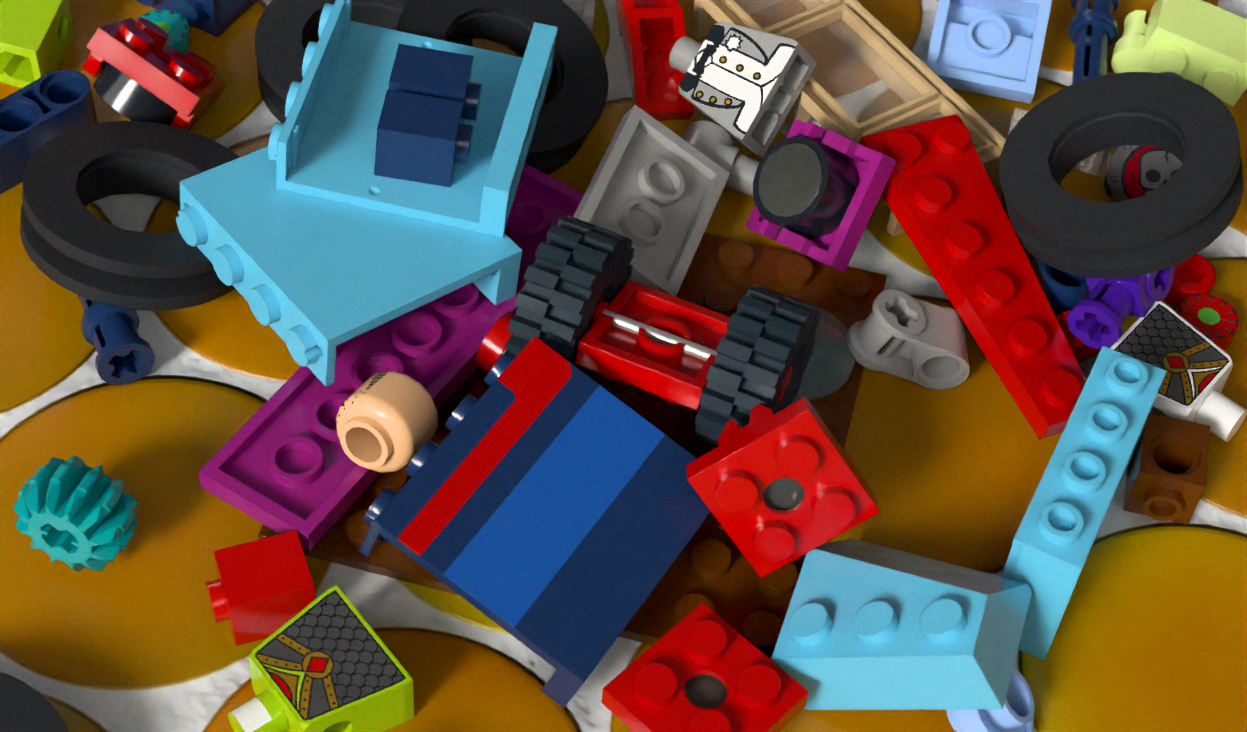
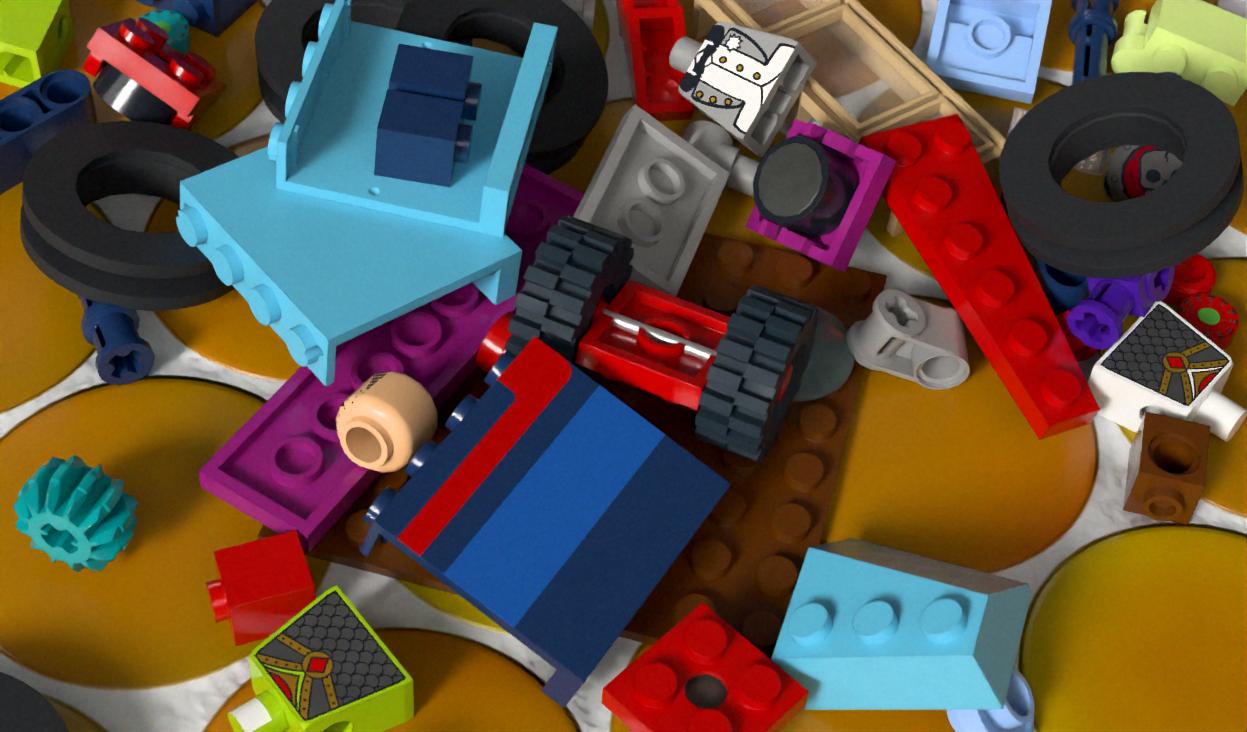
(781, 485): red piece -> none
(1079, 489): medium azure window -> none

